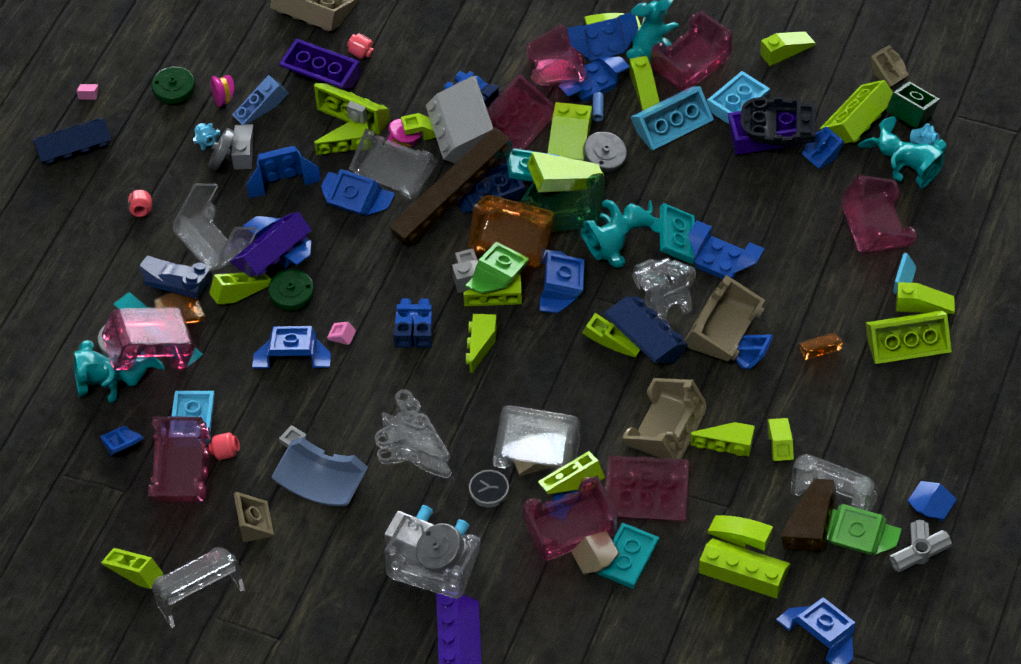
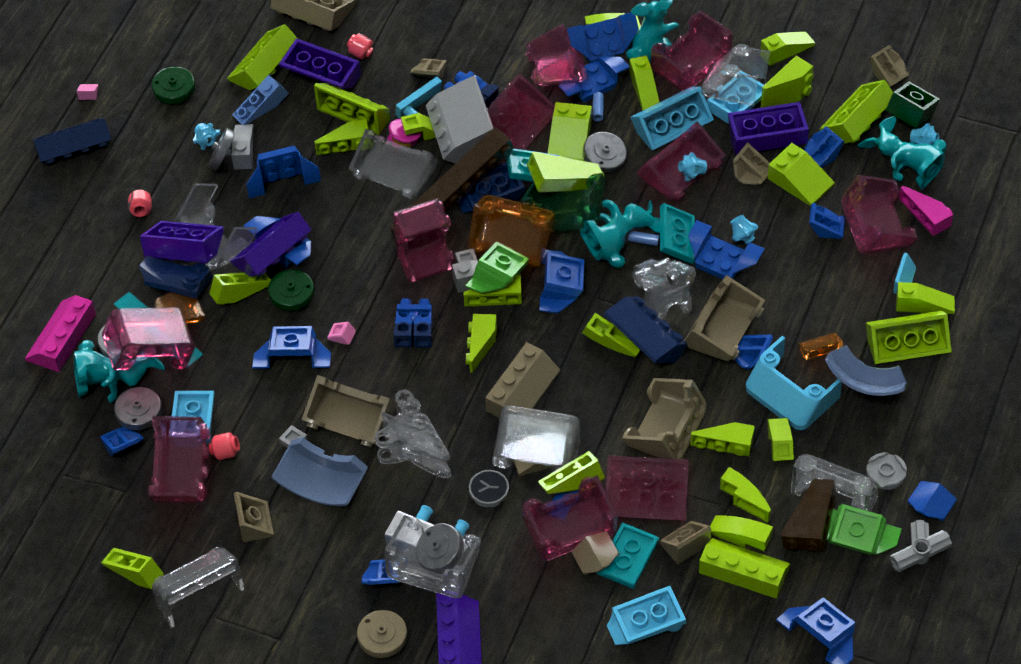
(62, 333): none -> dark pink slope
(136, 408): none -> flat silver wheel
(182, 241): none -> dark purple slope
(222, 89): dark pink piece -> none
(263, 58): none -> lime slope
(346, 410): none -> dark tan windscreen
(355, 193): blue piece -> none
(357, 112): light grey plate -> none
(377, 574): none -> blue slope
(382, 633): none -> dark tan wheel
(409, 104): none -> medium azure piece
(421, 239): none -> clear pink windscreen
(430, 68): none -> dark tan slope
(523, 381): none -> dark tan slope
(643, 238): none -> medium blue hinge
(646, 617): none -> medium azure slope
(663, 171): none -> clear pink windscreen
(686, 541): none -> dark tan slope
(692, 166): none -> medium azure rock
(725, 75): none -> clear windscreen
(743, 229): none -> medium azure rock
(745, 494): none -> lime slope
(750, 166): none -> dark tan slope
(759, 120): black slope -> none
(783, 395): none -> medium azure windscreen
(789, 84): none -> lime slope
(799, 175): none -> lime slope
(826, 223): none -> blue slope
(863, 377): none -> sand blue panel
(886, 470): none -> light grey tile
(928, 211): none -> dark pink slope

